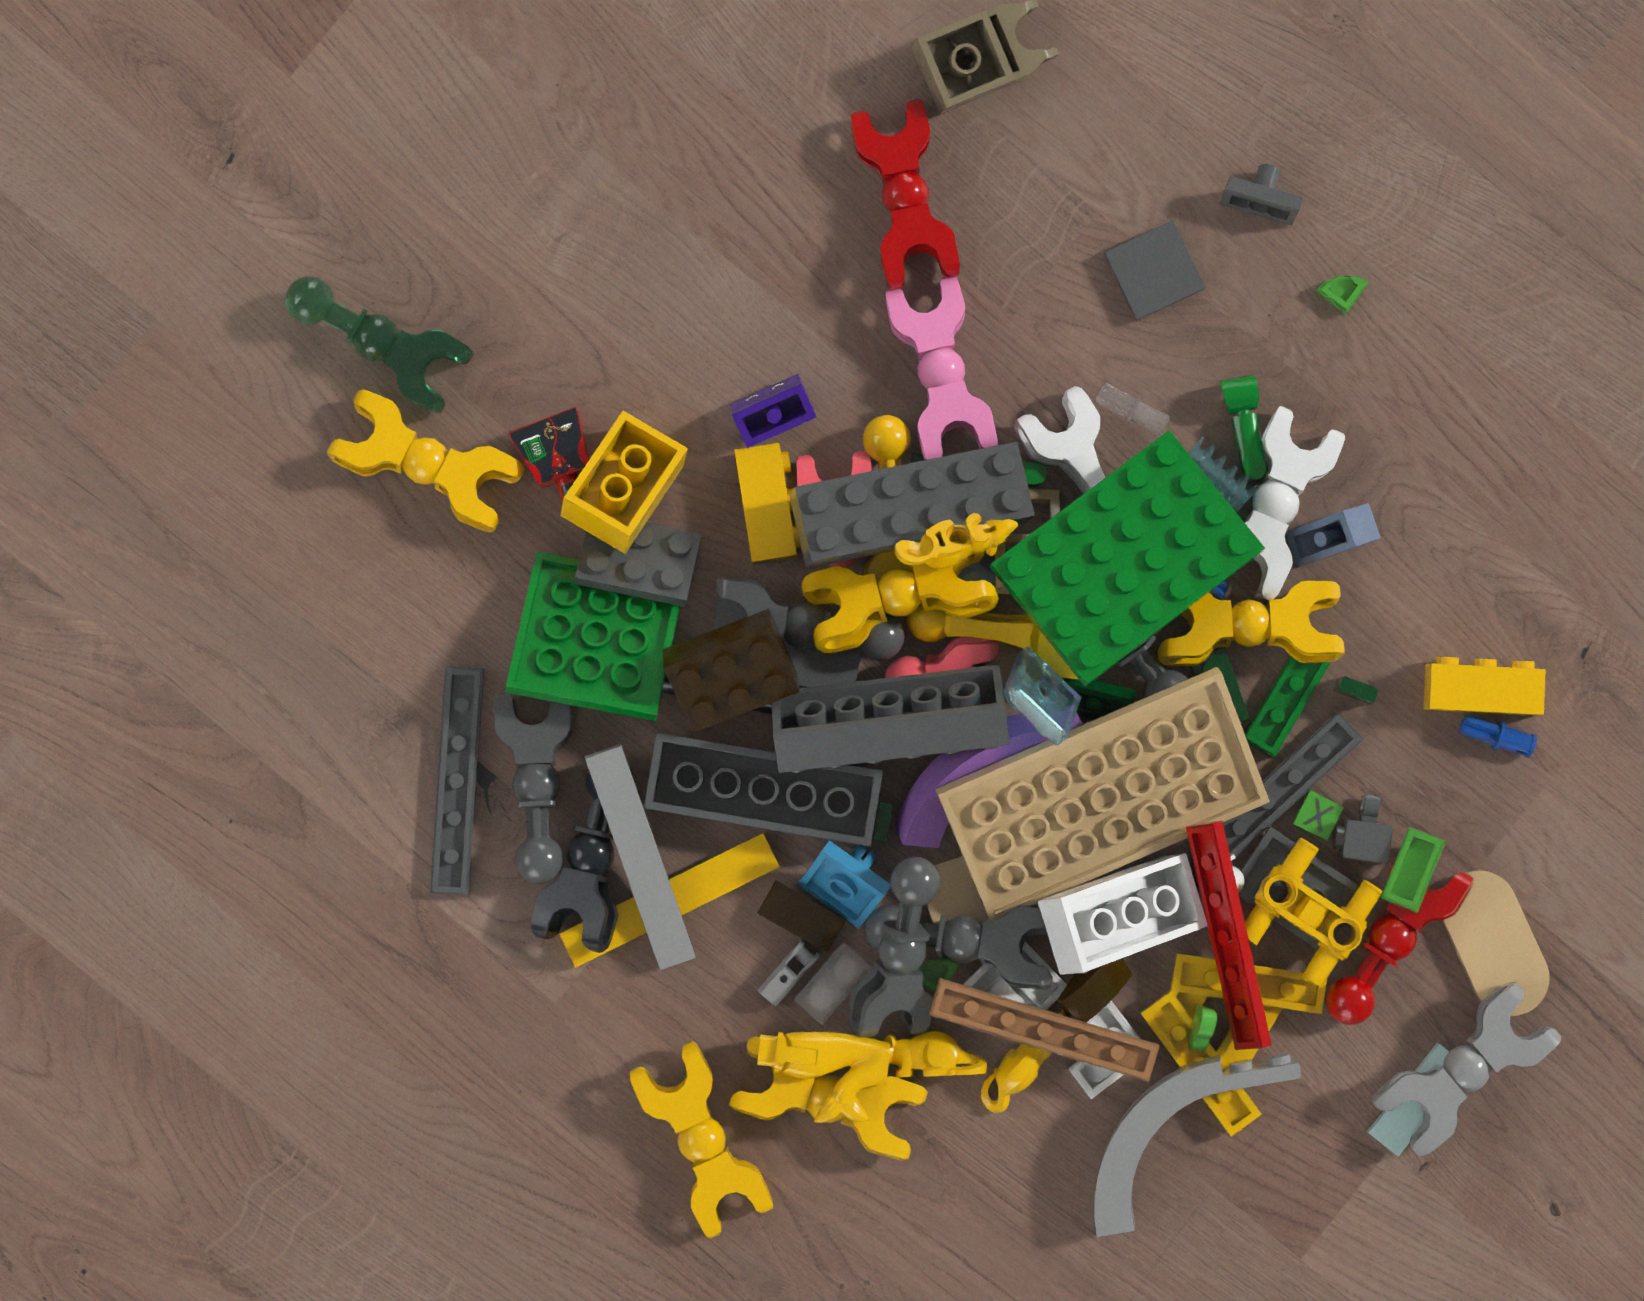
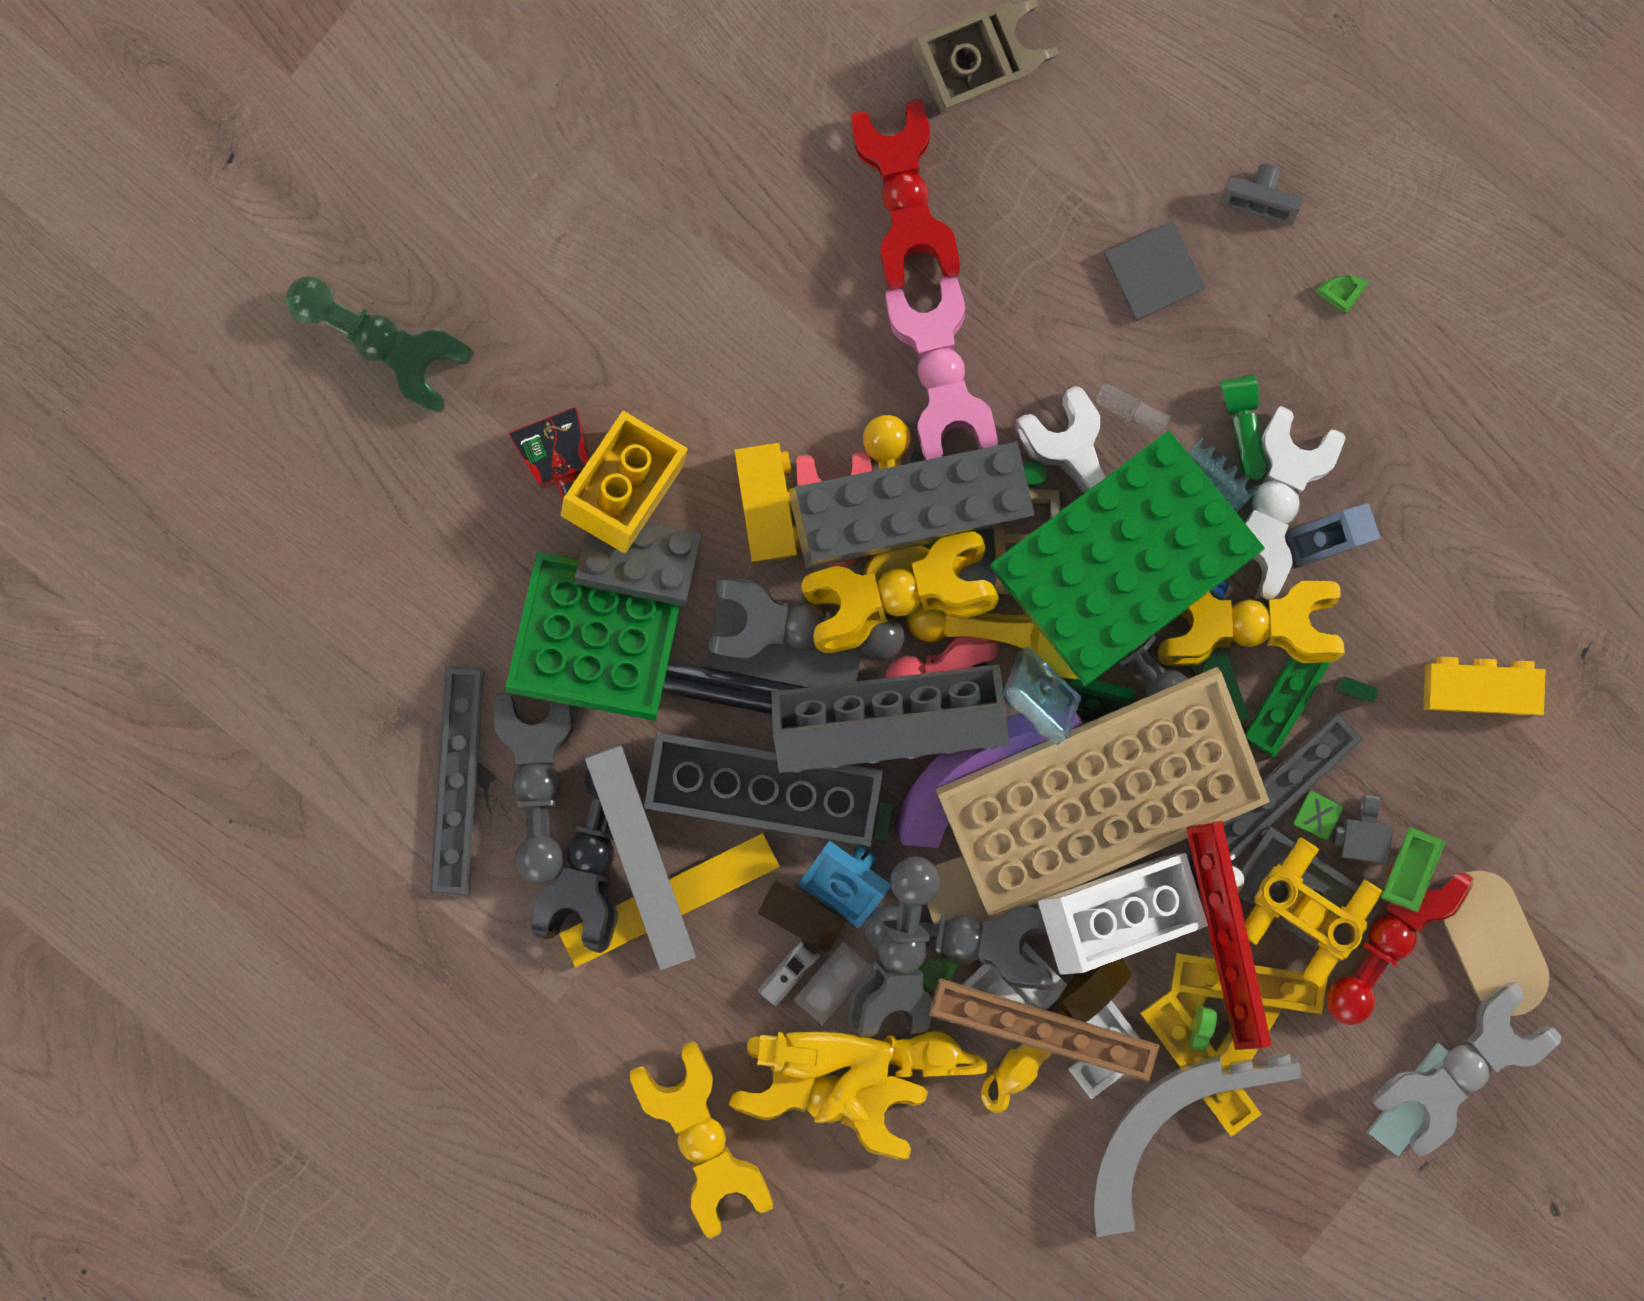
(425, 461): yellow piece -> none
(730, 670): dark brown brick -> none
(772, 410): dark purple brick -> none
(950, 543): yellow animal -> none
(1498, 735): blue axle -> none

